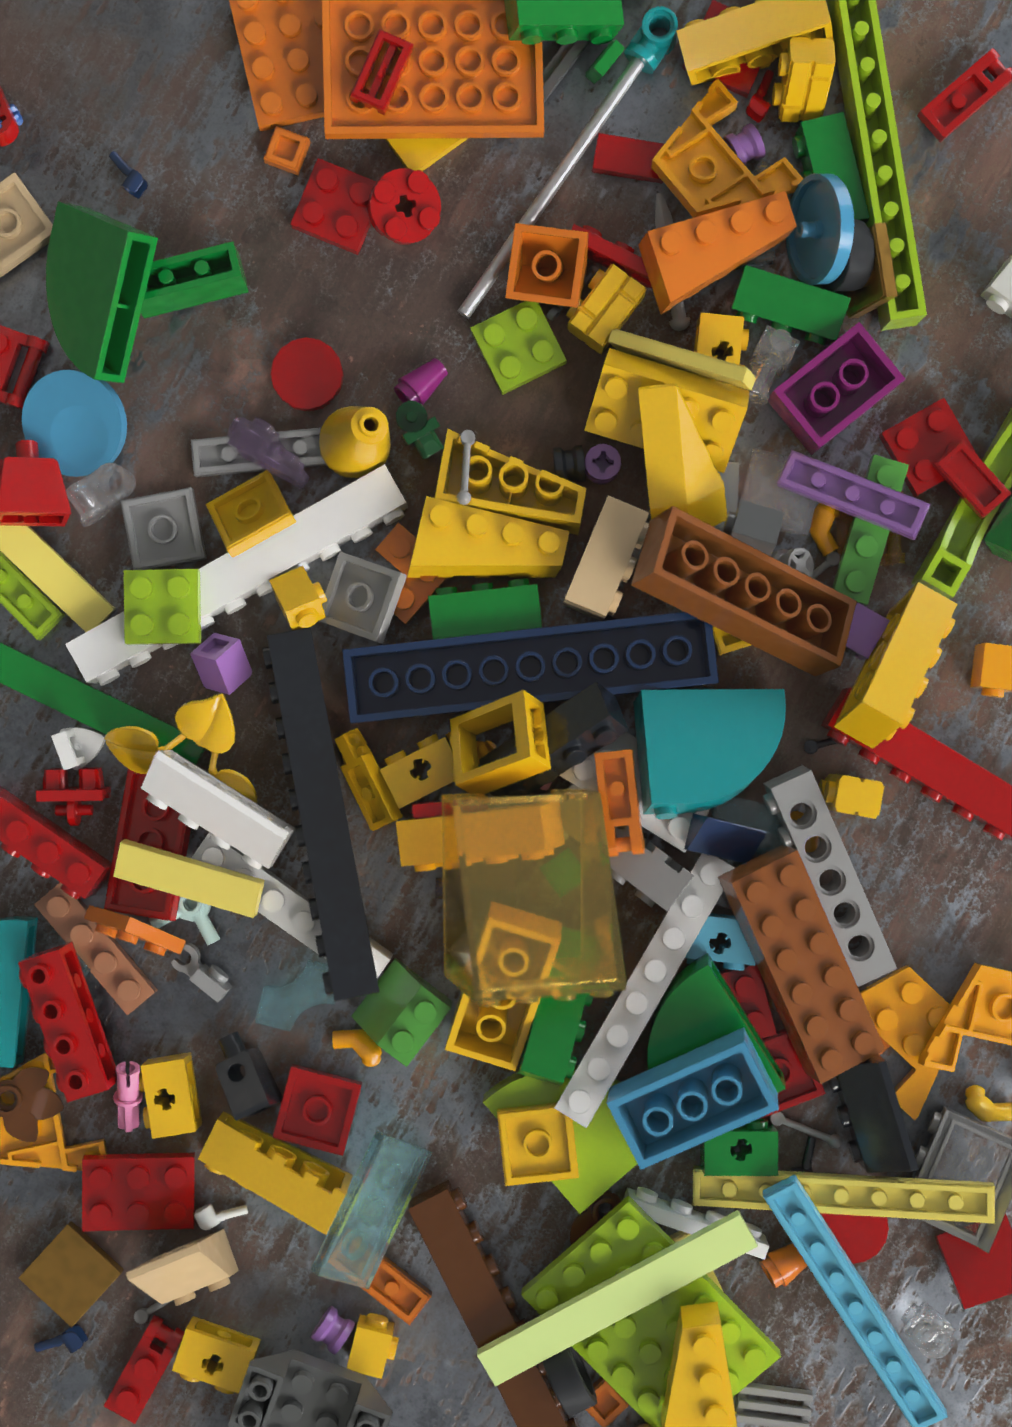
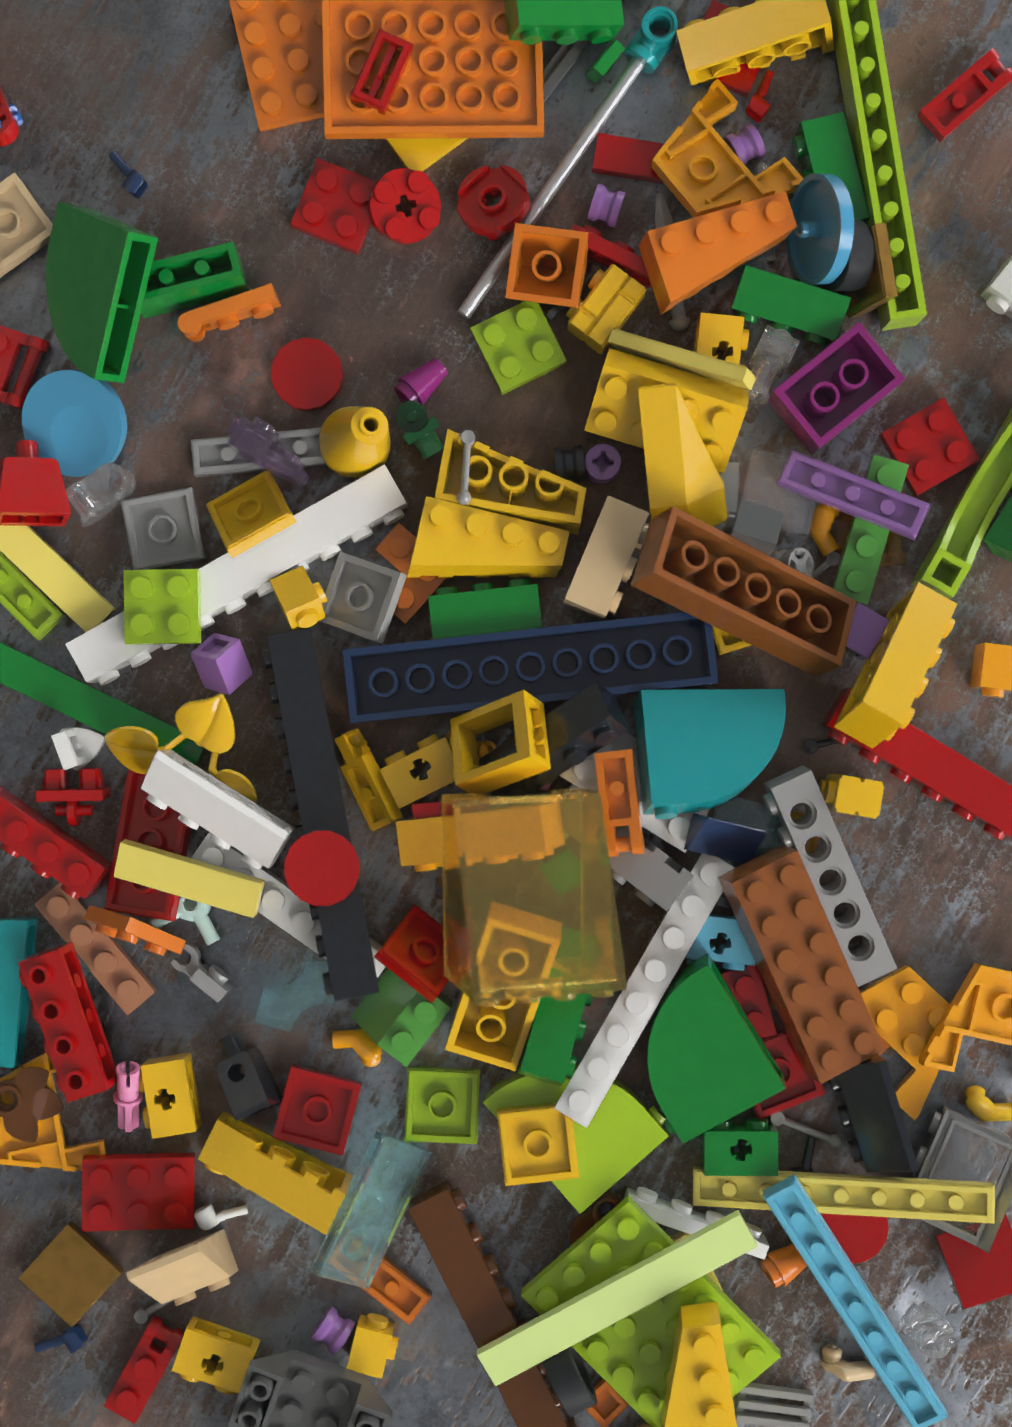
(228, 312): none -> orange plate
(287, 150): orange tile -> none
(322, 868): none -> red tile
(417, 953): none -> red tile
(442, 1104): none -> lime tile
(496, 219): none -> red plate
(606, 205): none -> medium lavender wheel
(692, 1098): dark azure brick -> none
(805, 79): yellow brick -> none
(843, 1369): none -> tan arm
(971, 479): red tile -> none

